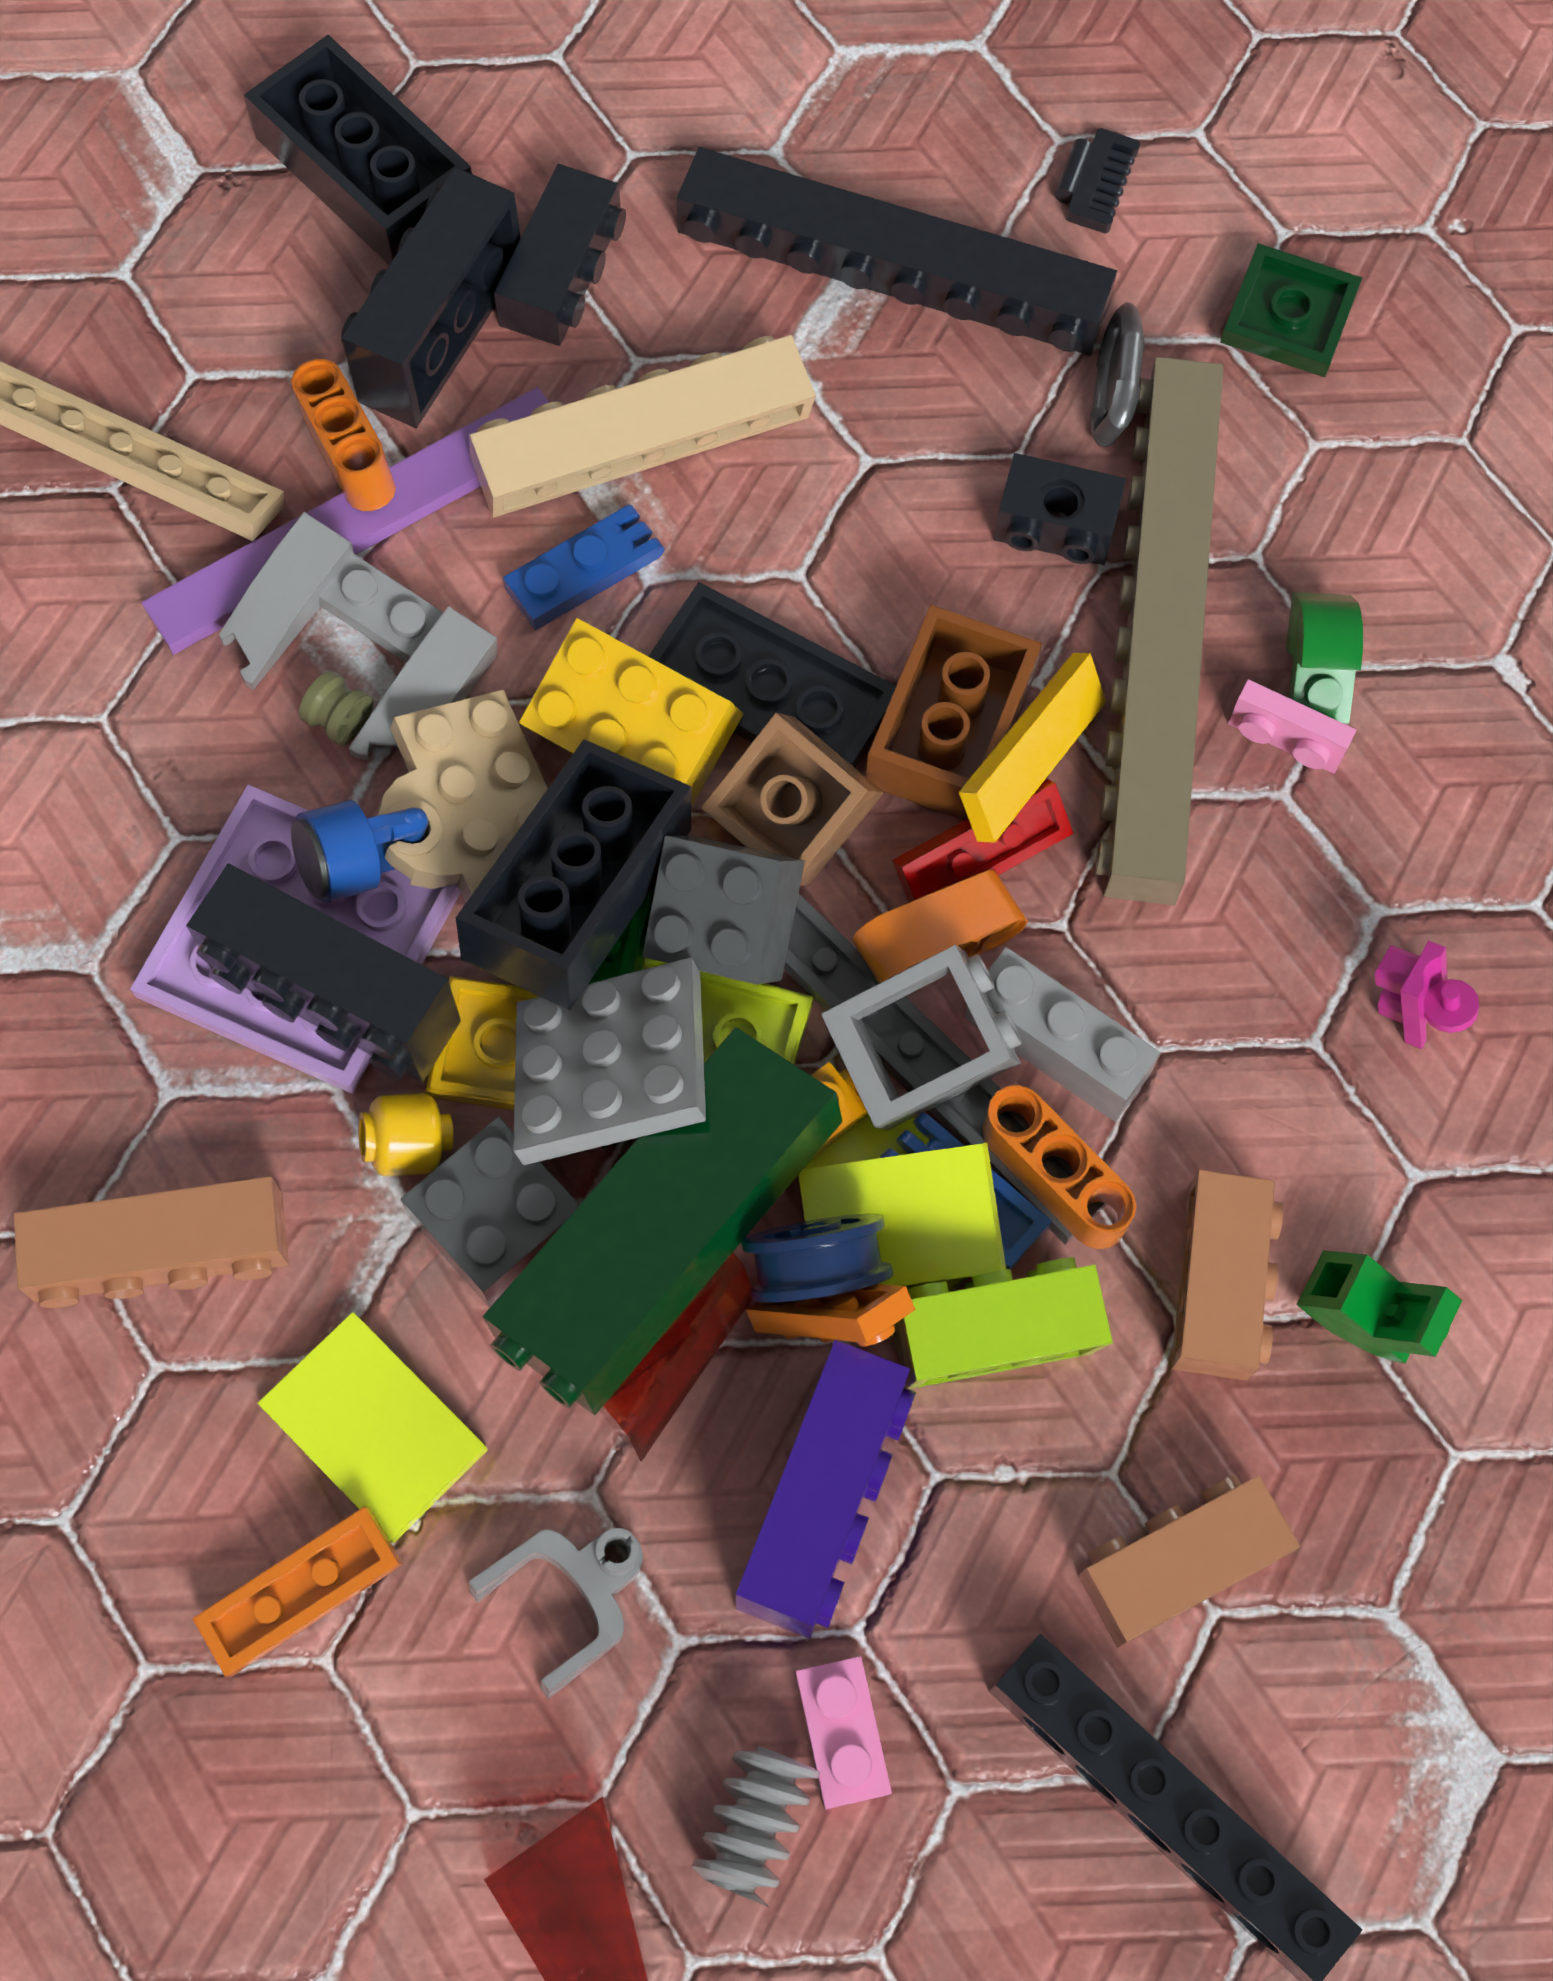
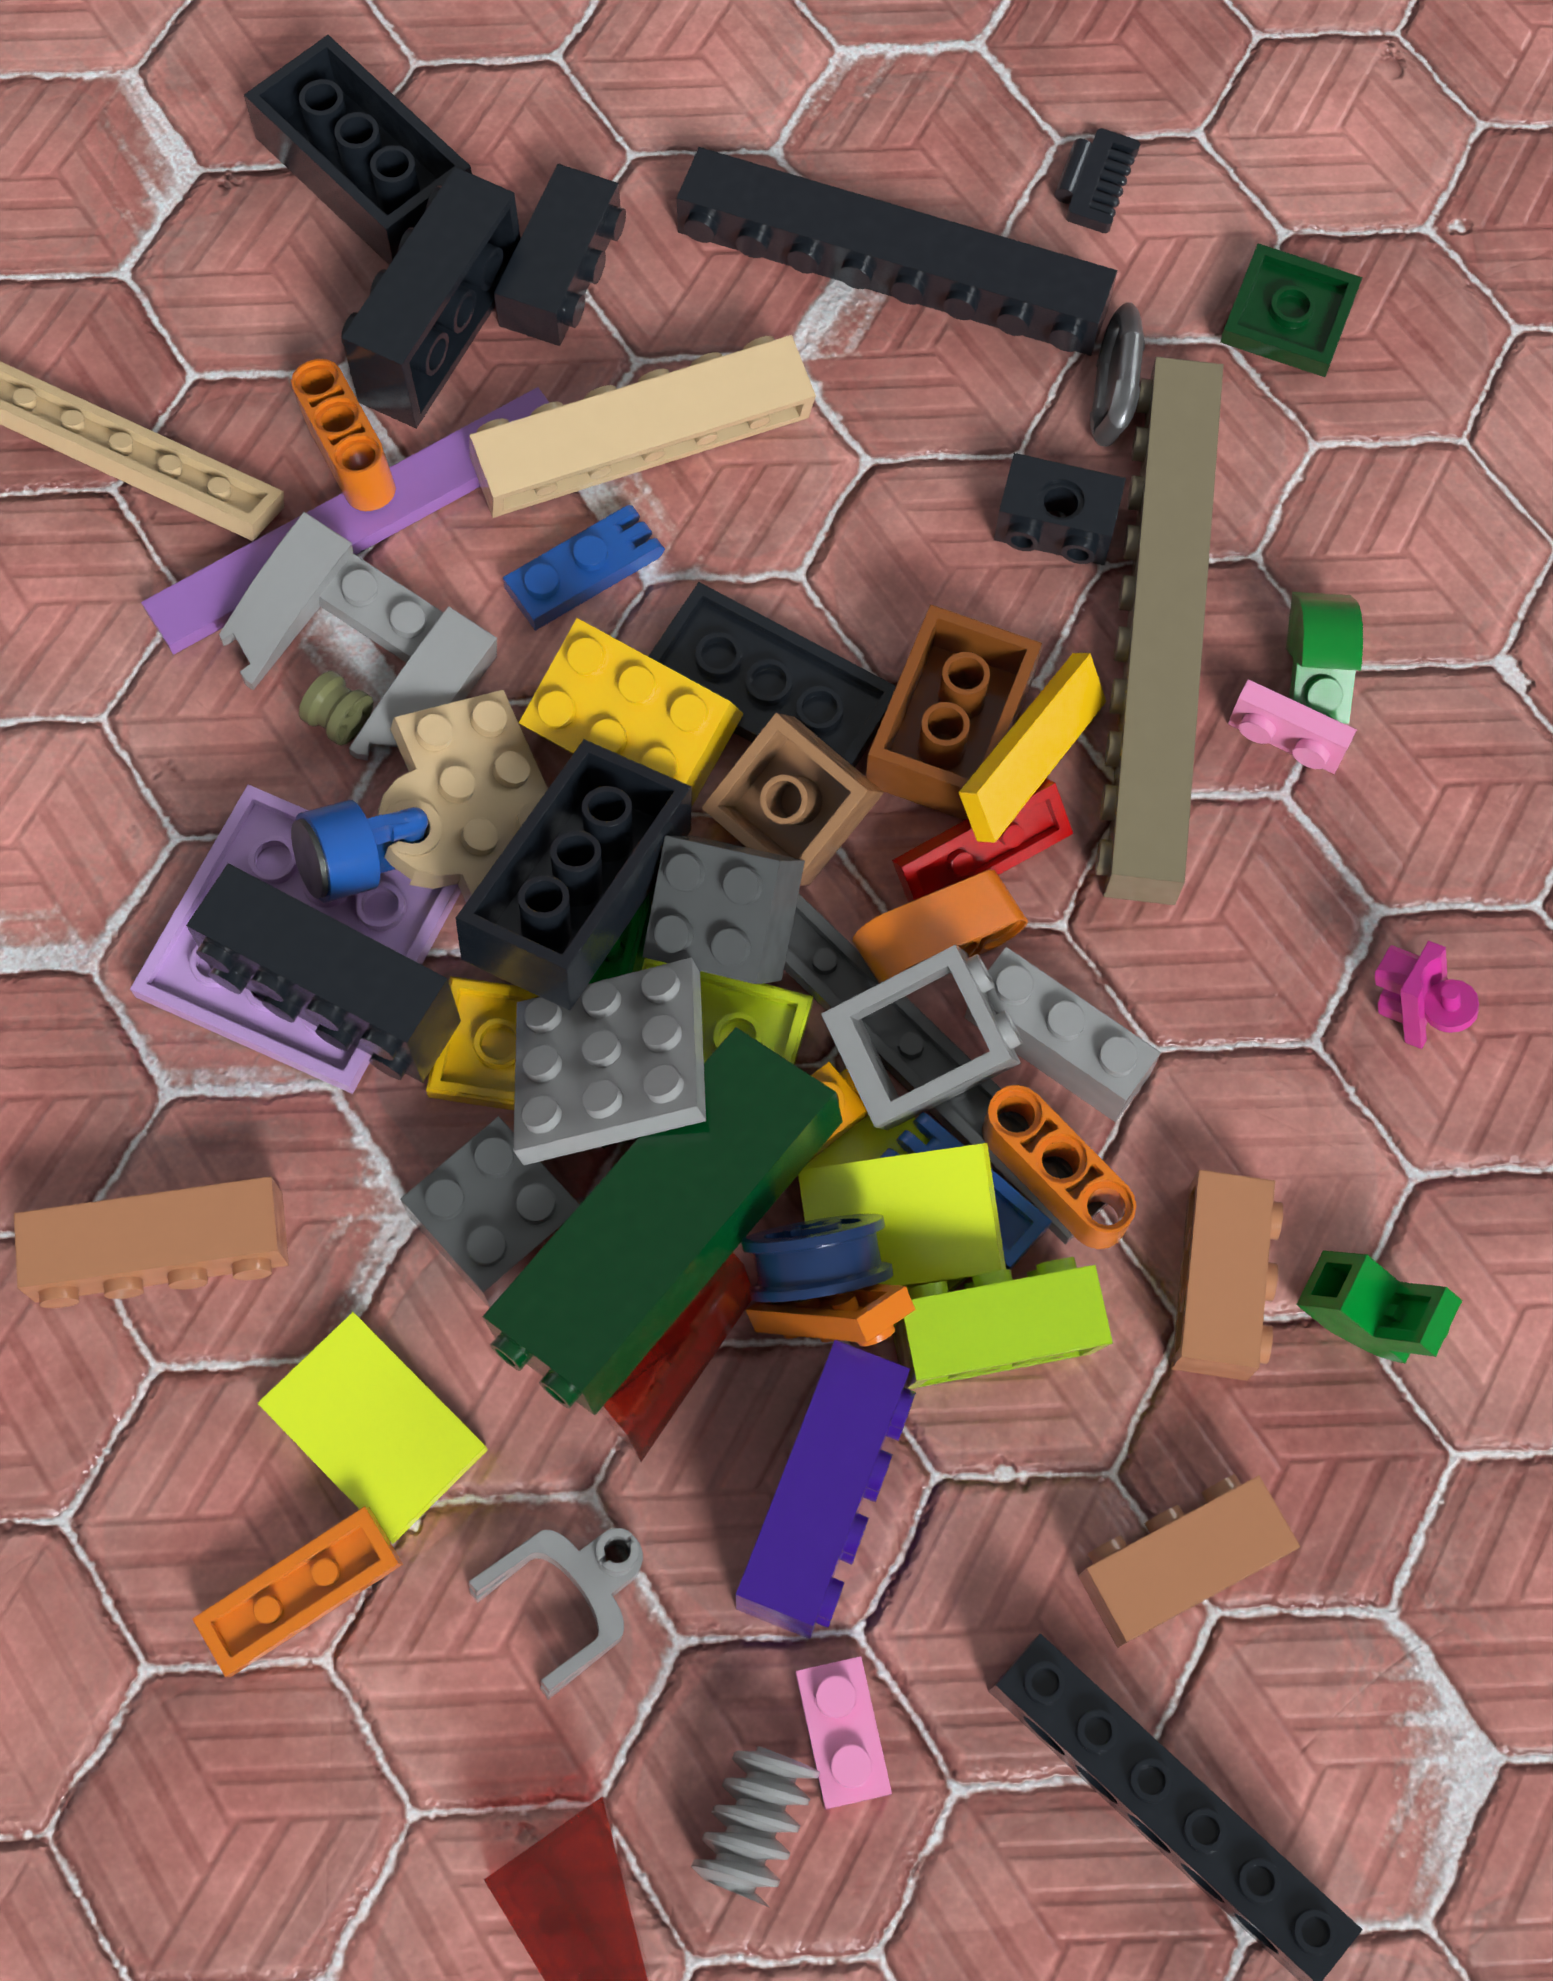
(404, 1134): yellow head -> none

